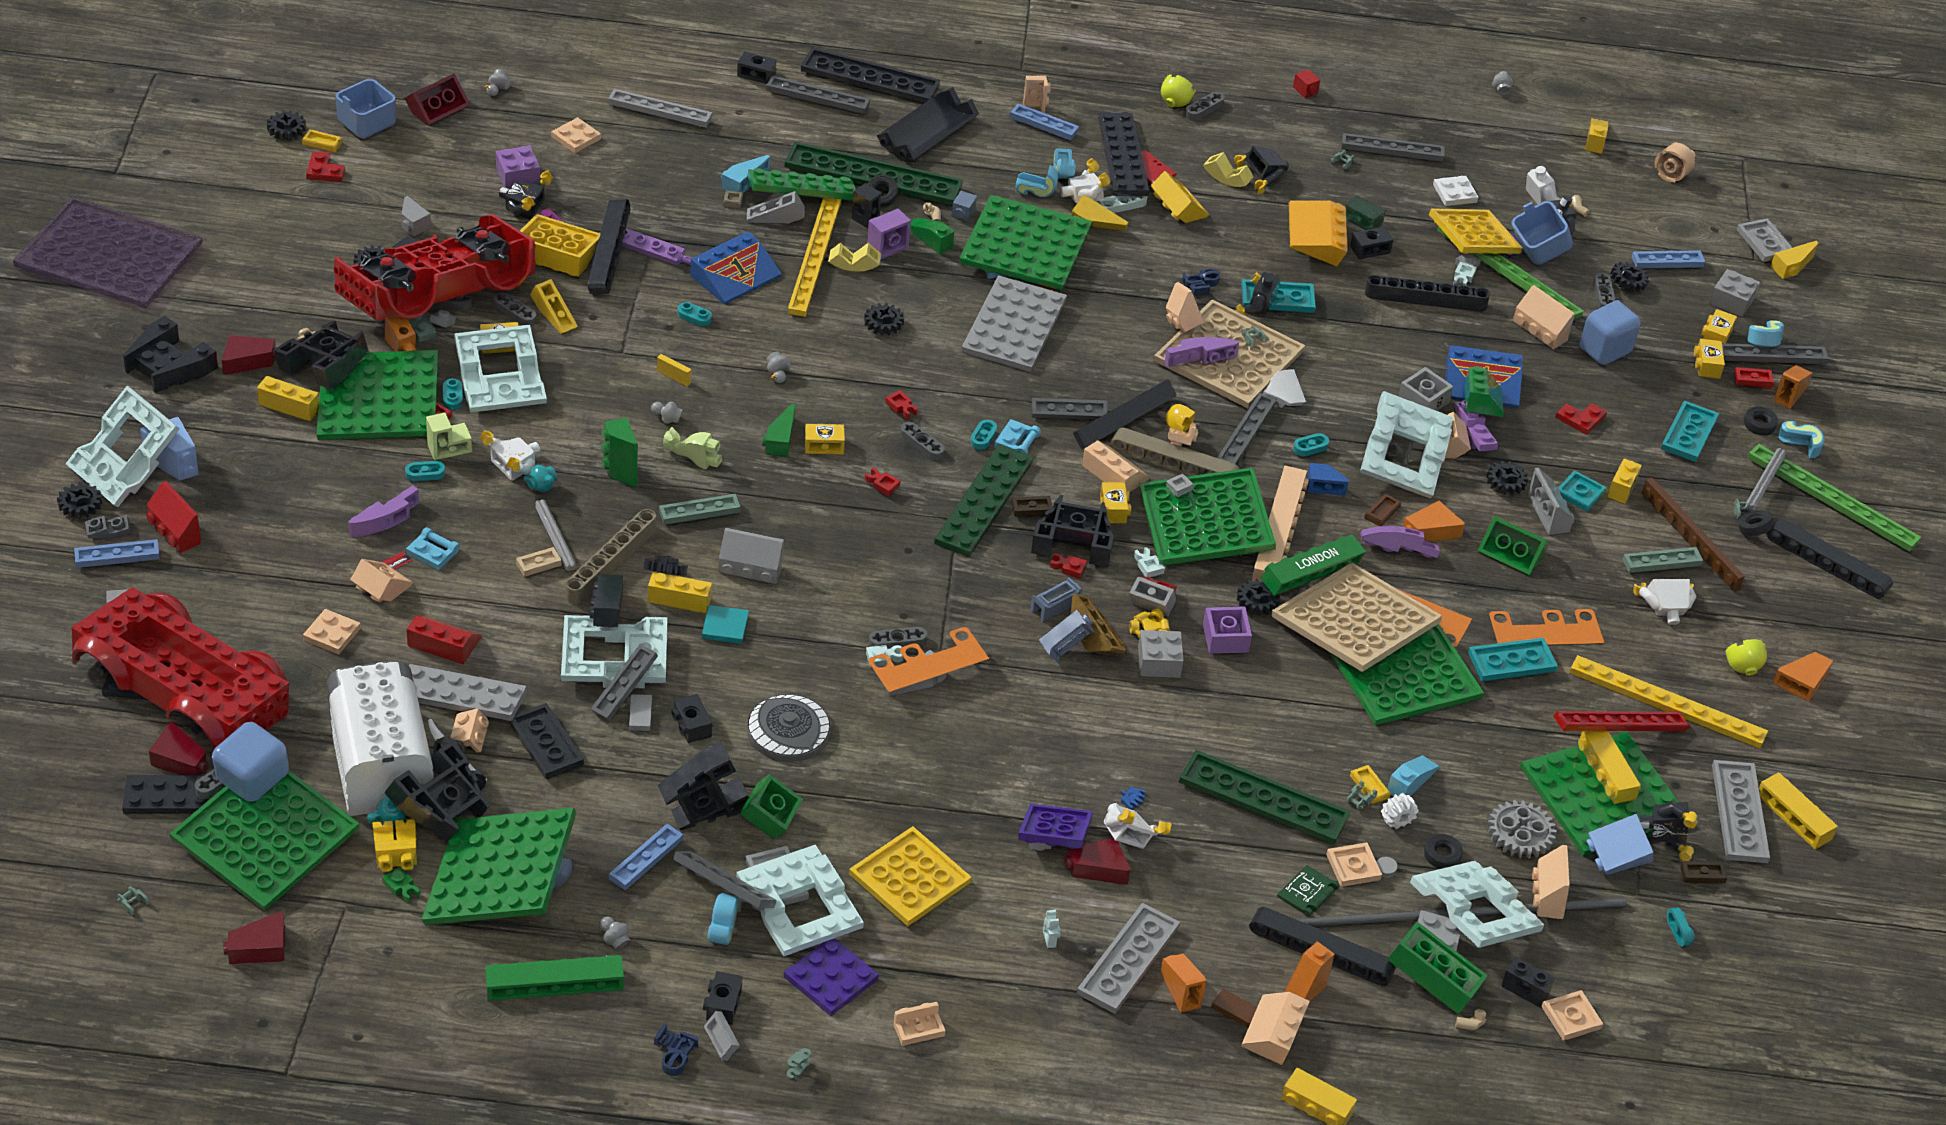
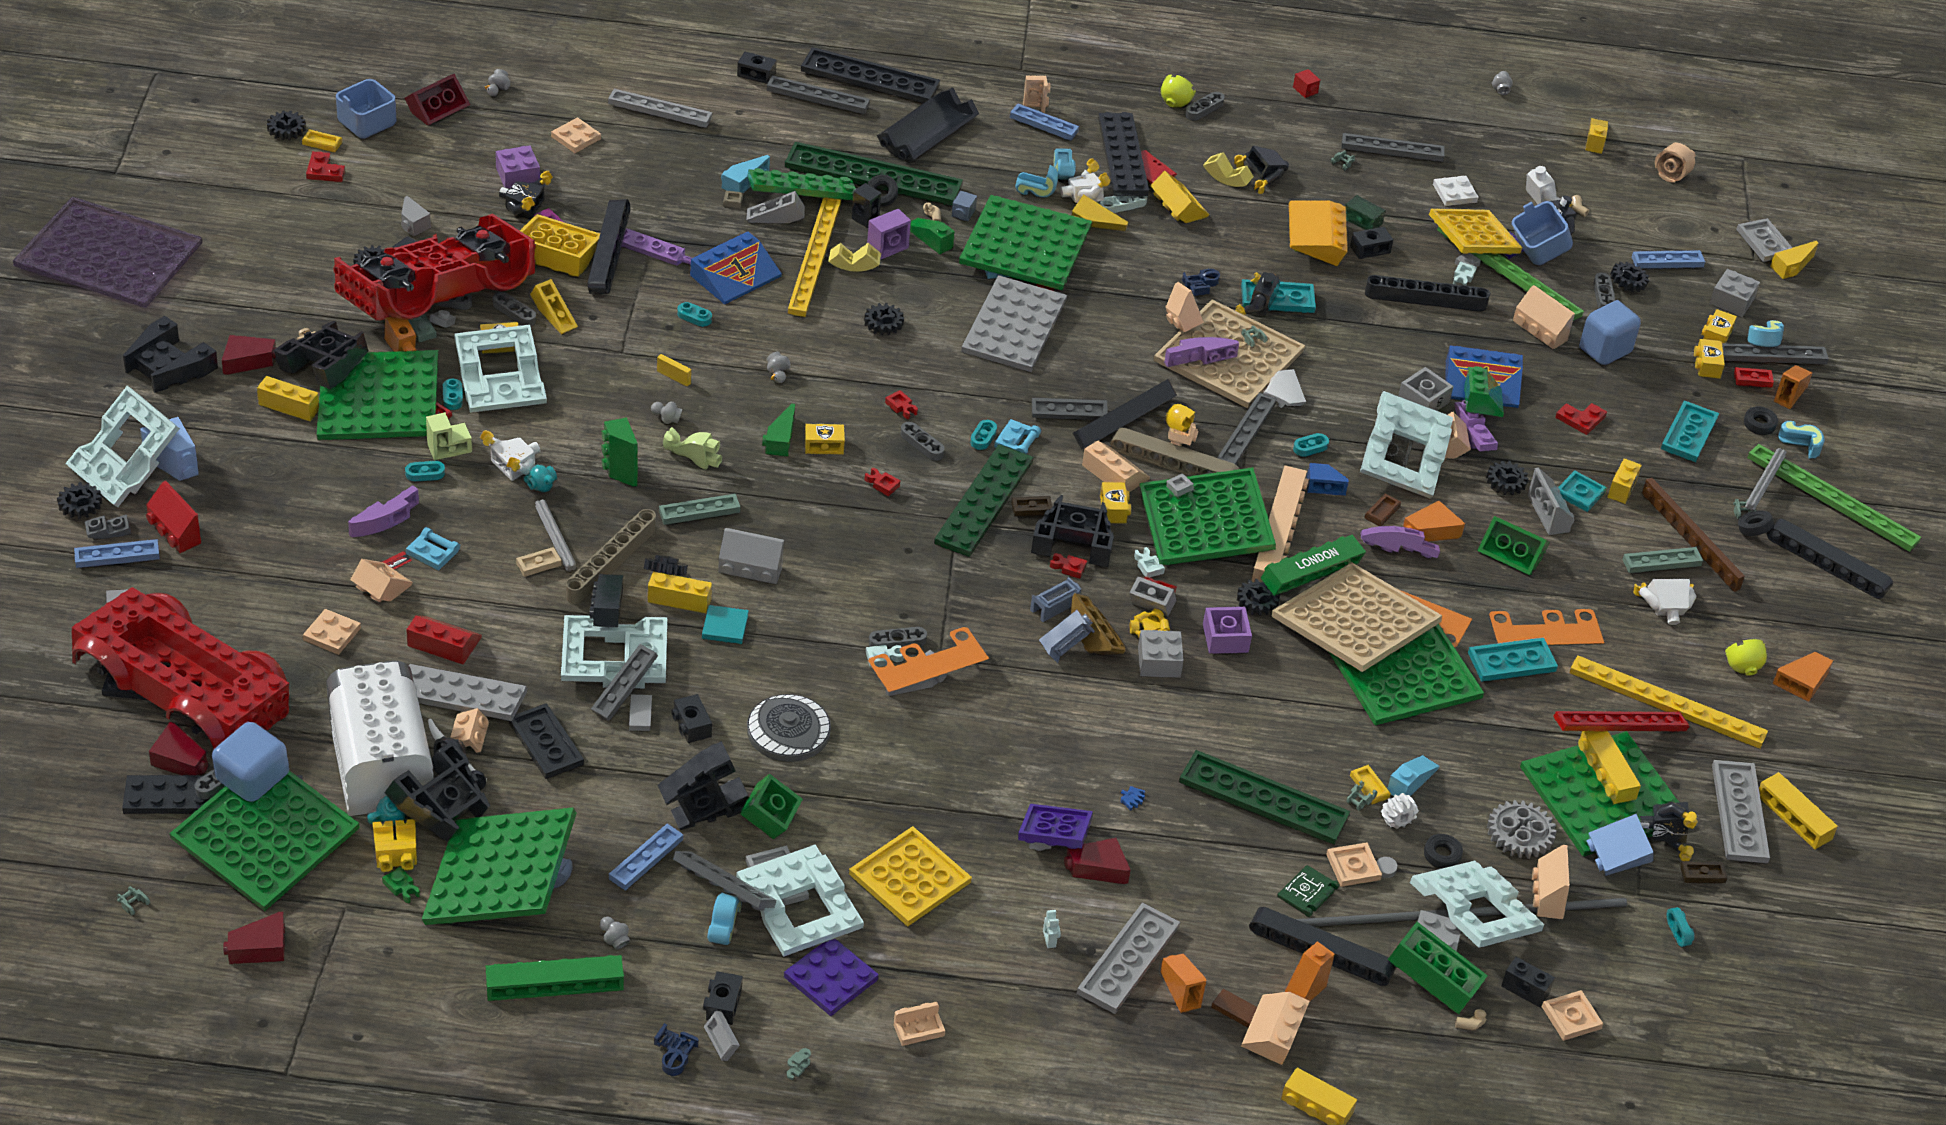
(1130, 828): white torso -> none

